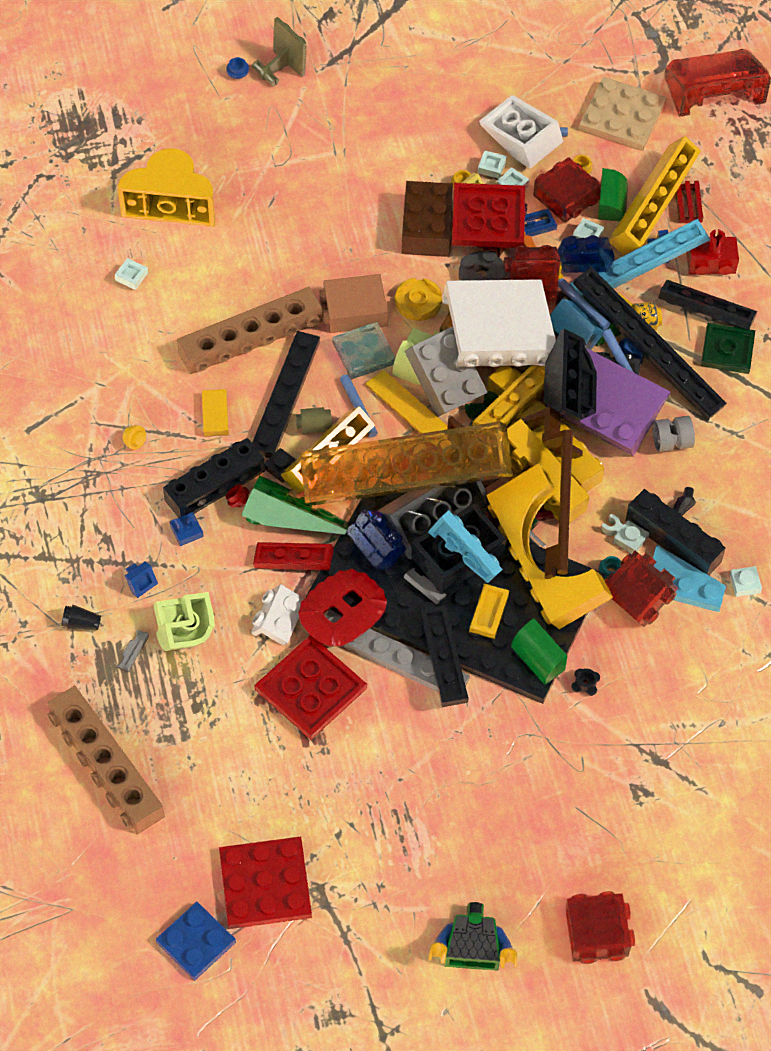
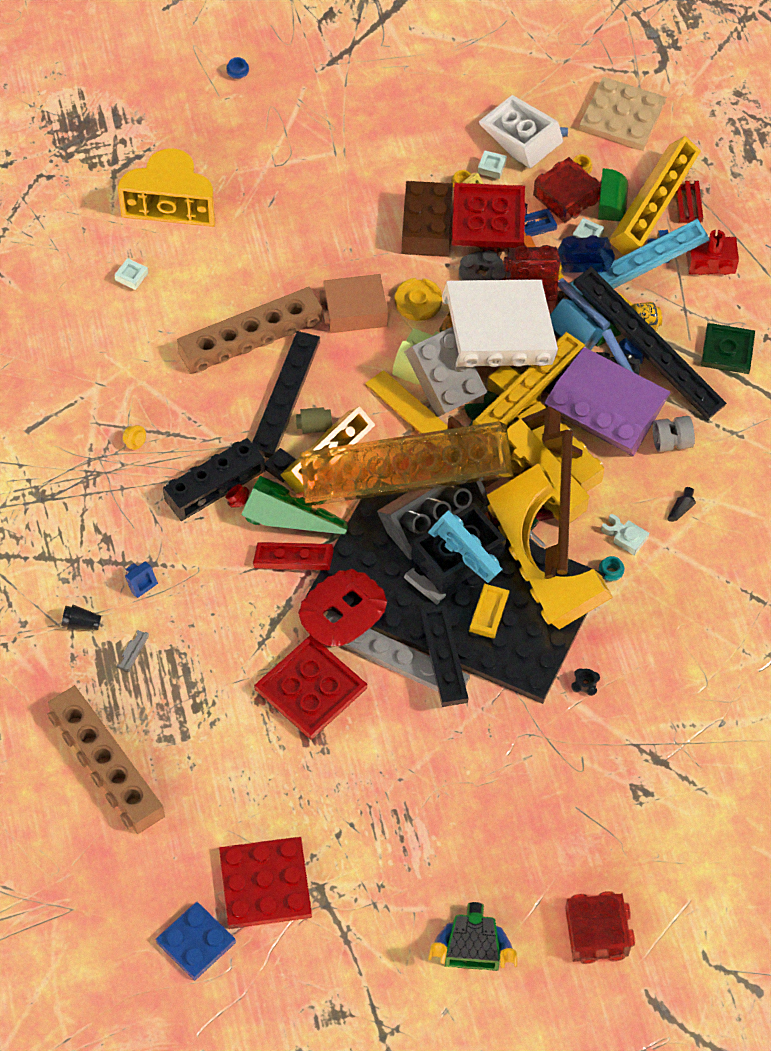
(184, 621): yellowish green brick -> none
(186, 529): blue tile -> none
(215, 412): yellow tile -> none
(277, 614): white bracket -> none
(290, 51): olive plate -> none
(355, 399): medium blue bar -> none
(363, 350): clear light blue plate -> none
(376, 539): clear blue brick -> none
(513, 177): light aqua plate -> none
(539, 651): green brick -> none
(570, 377): black wedge -> none
(641, 587): clear red brick -> none
(675, 532): black brick -> none
(693, 585): medium azure wing -> none
(707, 304): black plate -> none
(716, 75): clear red windscreen -> none
(745, 581): light aqua plate -> none

